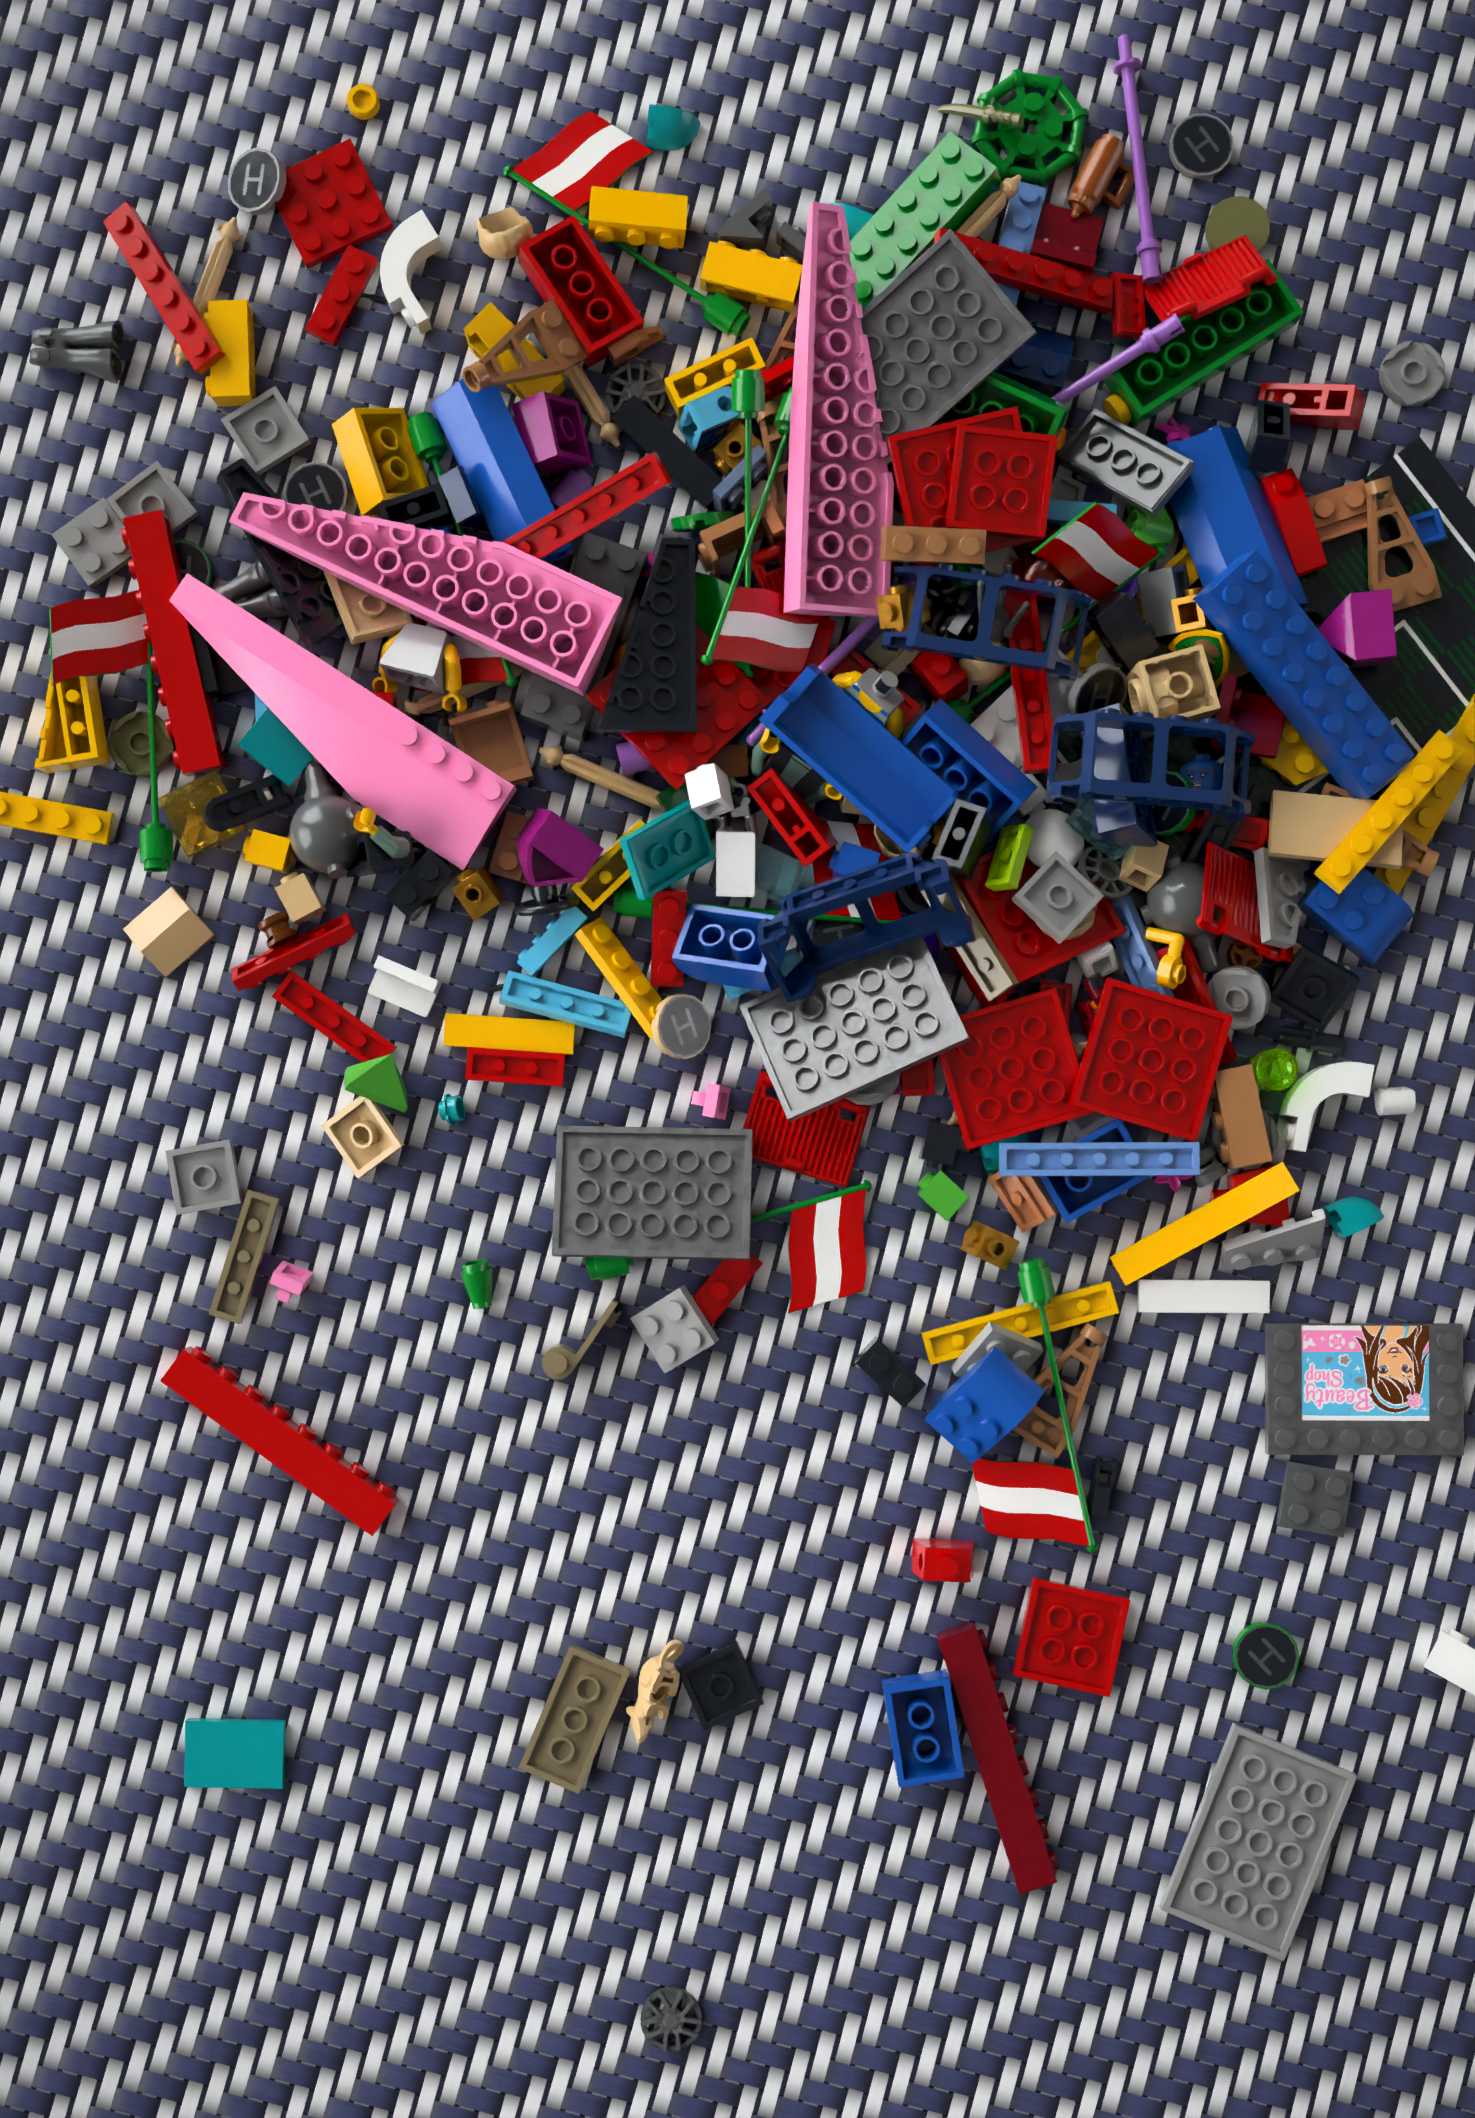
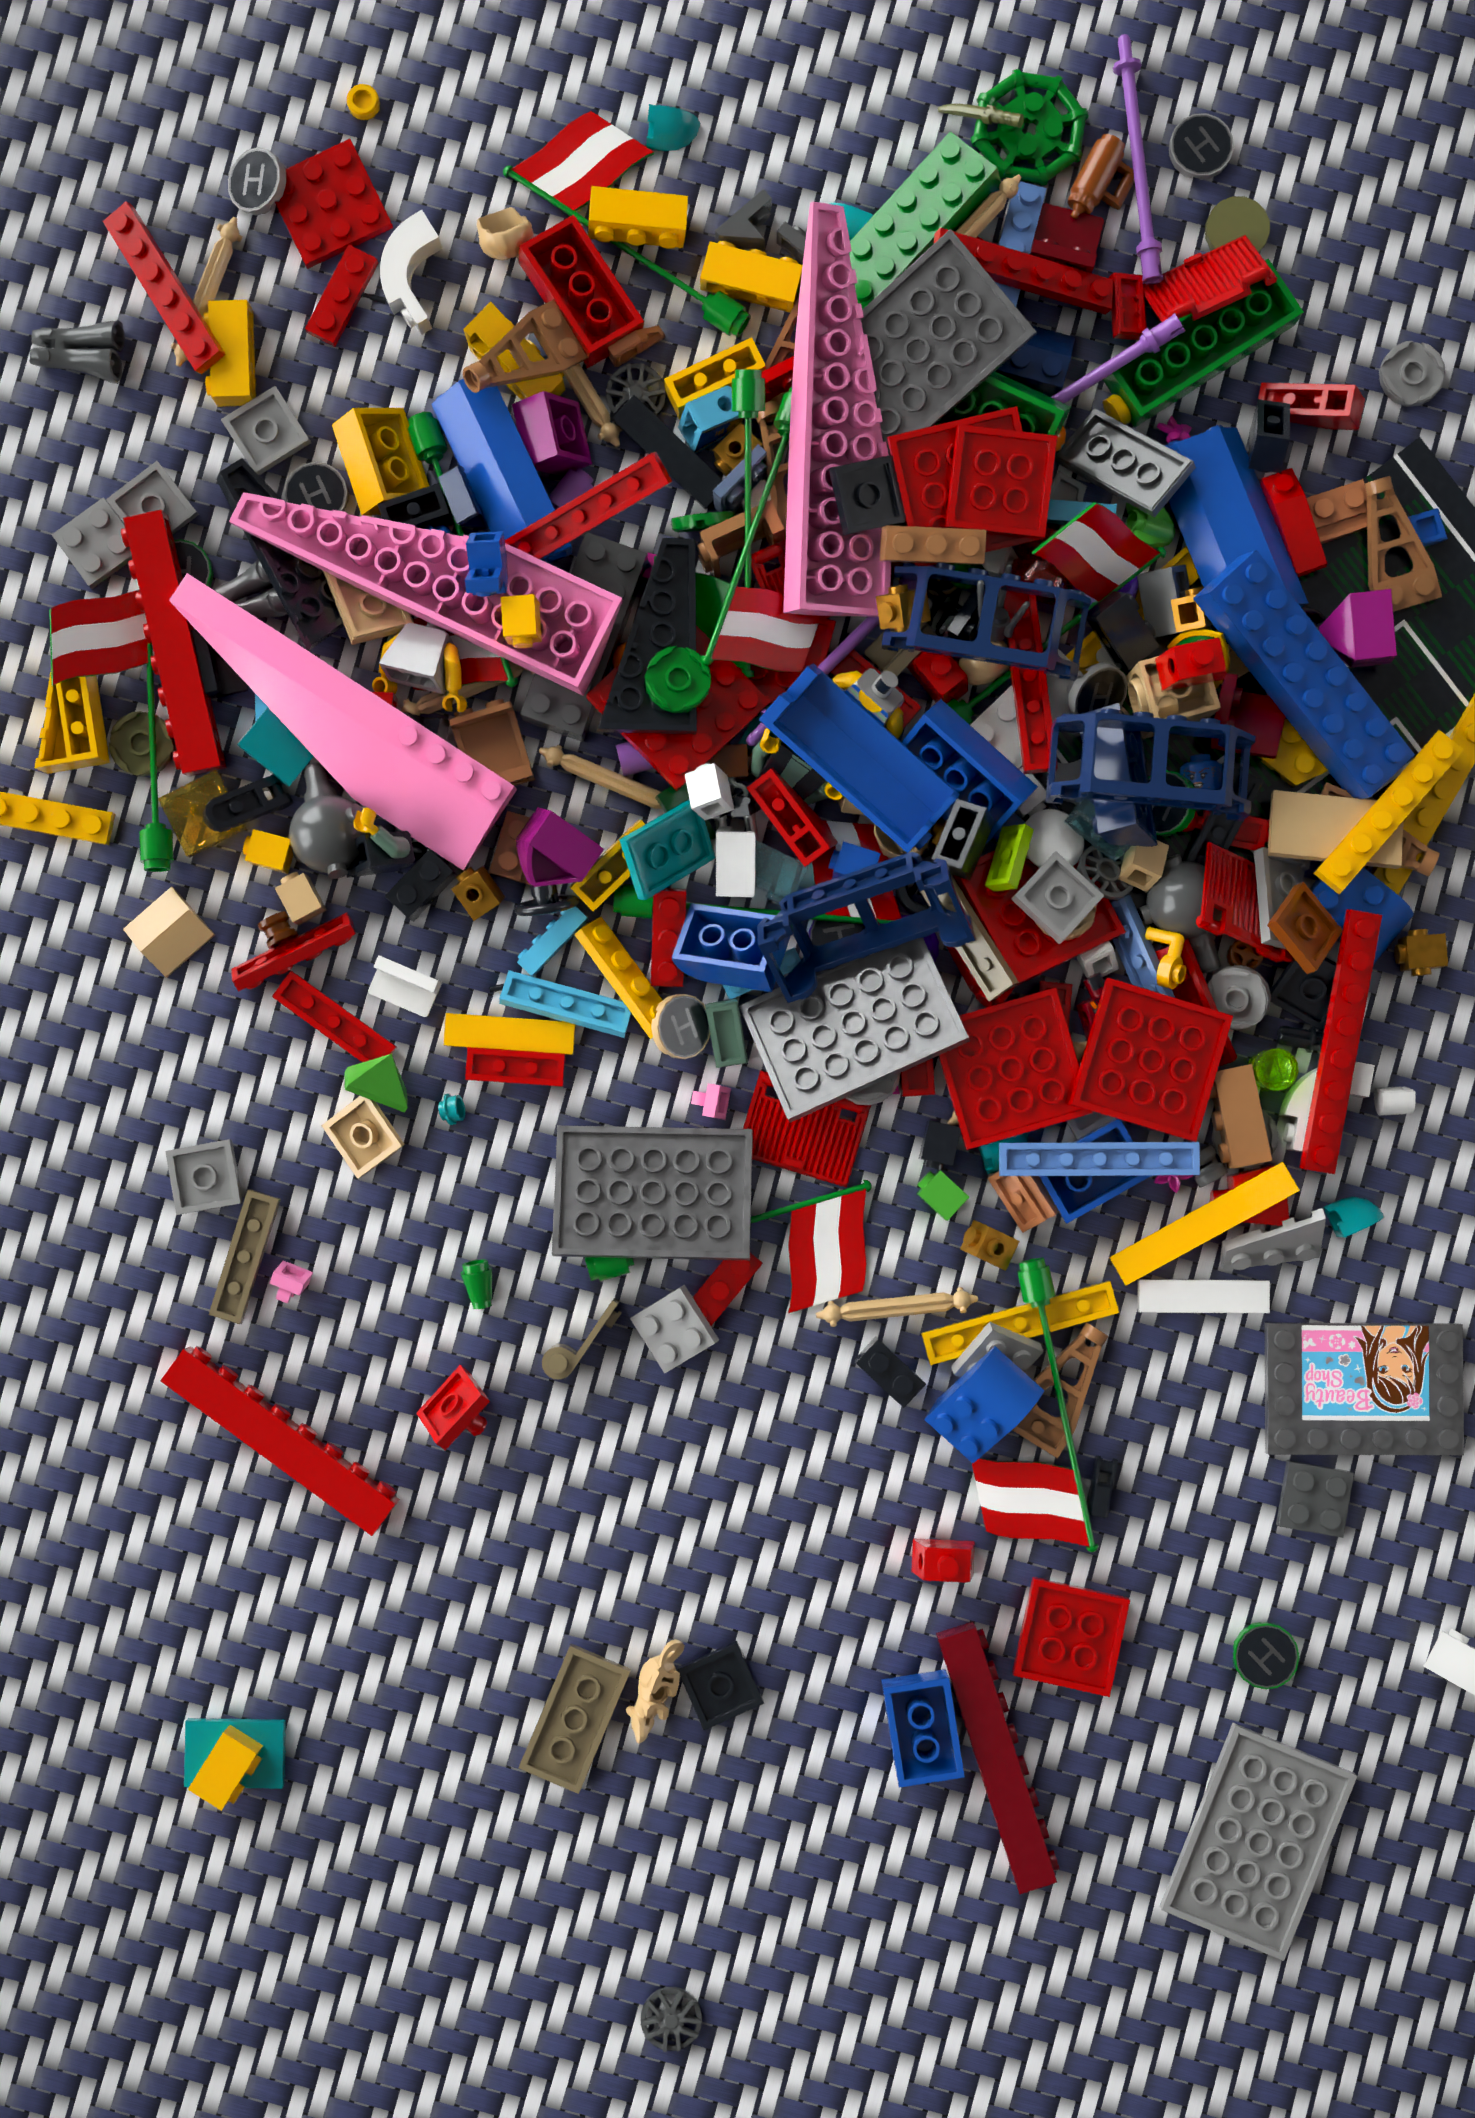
(225, 1768): none -> yellow brick
(454, 1408): none -> red tile
(486, 564): none -> blue brick
(521, 620): none -> yellow brick
(677, 679): none -> green tile
(726, 1033): none -> sand green tile
(867, 495): none -> black plate
(896, 1307): none -> tan wheel
(1193, 664): none -> red torso
(1305, 927): none -> dark orange plate
(1340, 1041): none -> red plate
(1421, 952): none -> pearl gold brick

